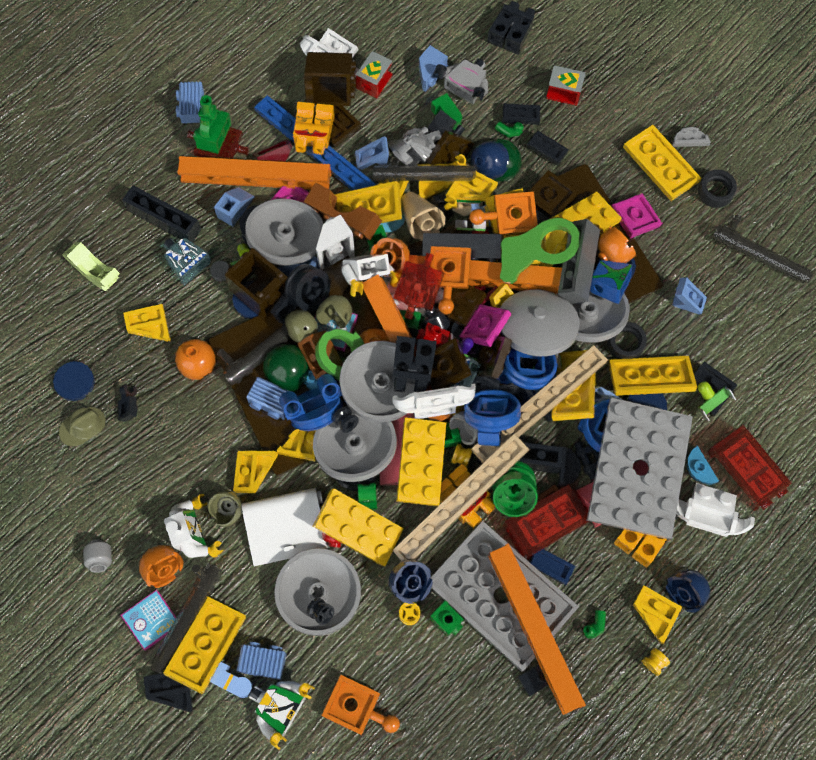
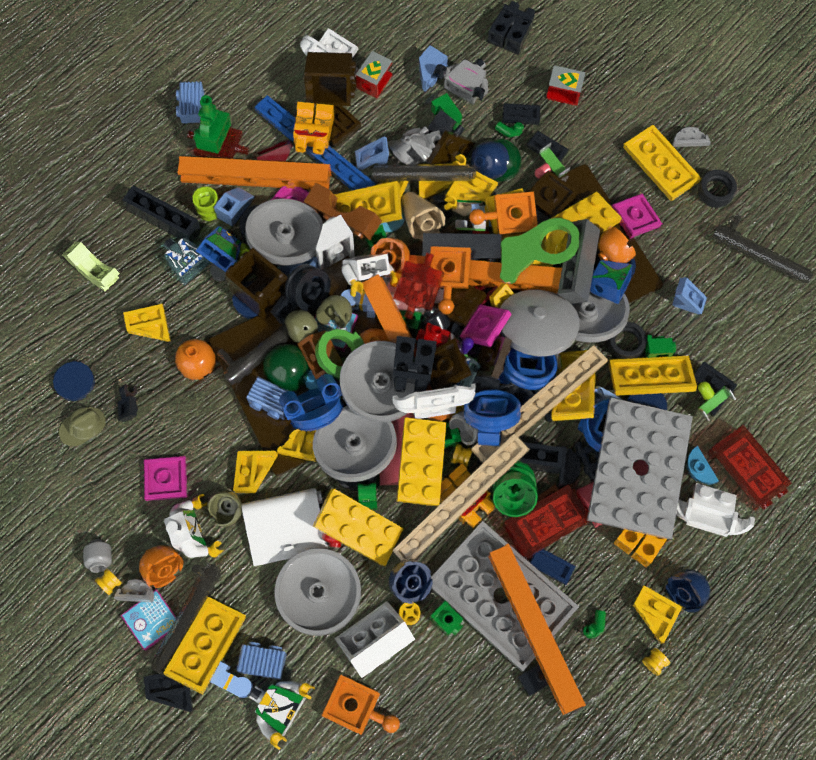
(108, 581): none -> yellow wheel
(136, 591): none -> light grey plate
(165, 478): none -> dark pink tile
(204, 202): none -> lime wheel
(220, 248): none -> blue torso
(320, 611): black wheel -> none
(345, 419): black wheel -> none
(360, 302): none -> light blue leg
(374, 639): none -> white slope
(552, 164): none -> piece
(659, 347): none -> green brick

